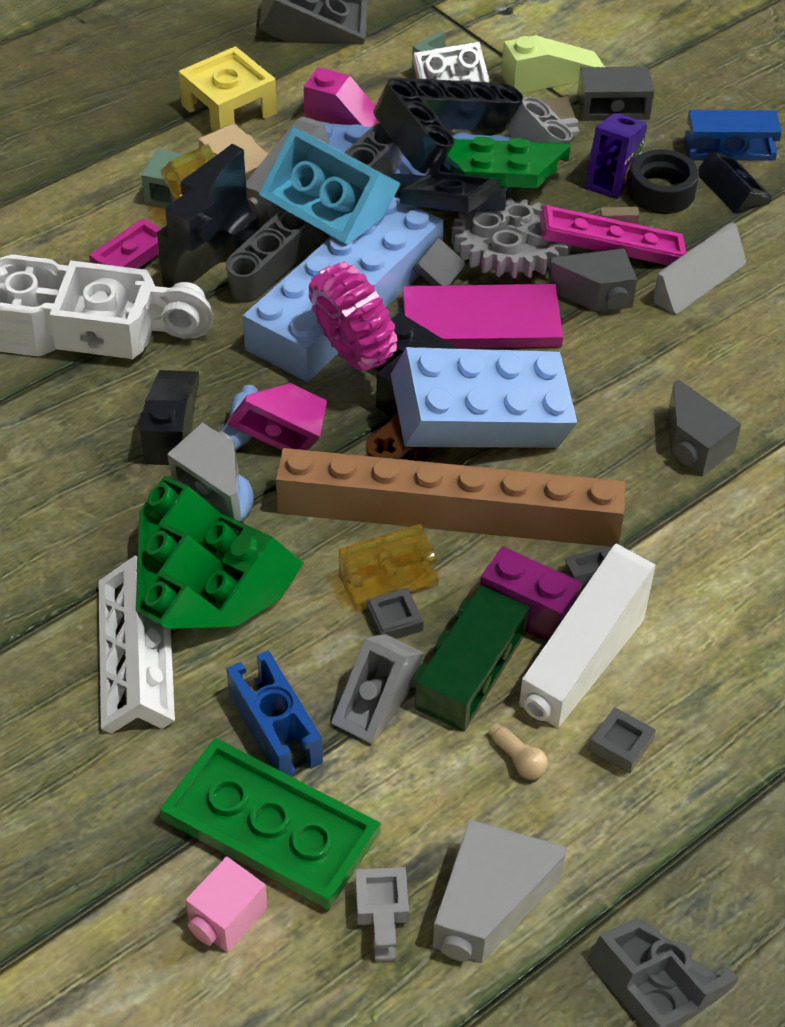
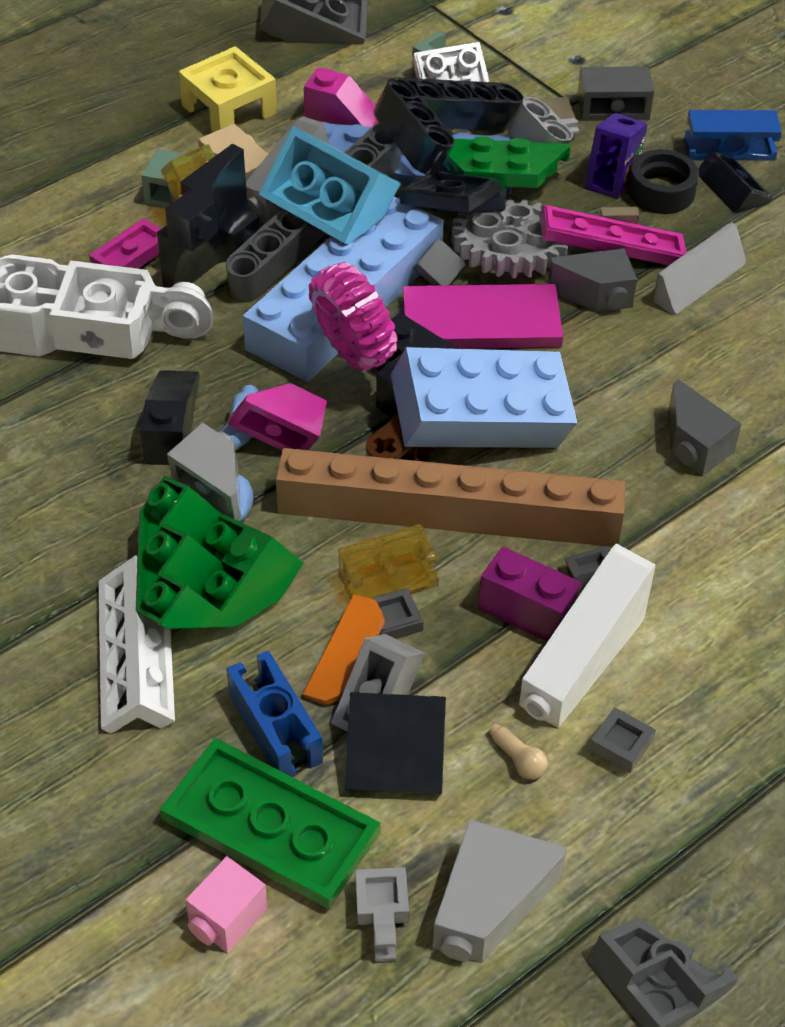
(332, 673): none -> orange piece
(395, 743): none -> black tile
(470, 657): dark green brick -> none
(543, 63): yellowish green slope -> none

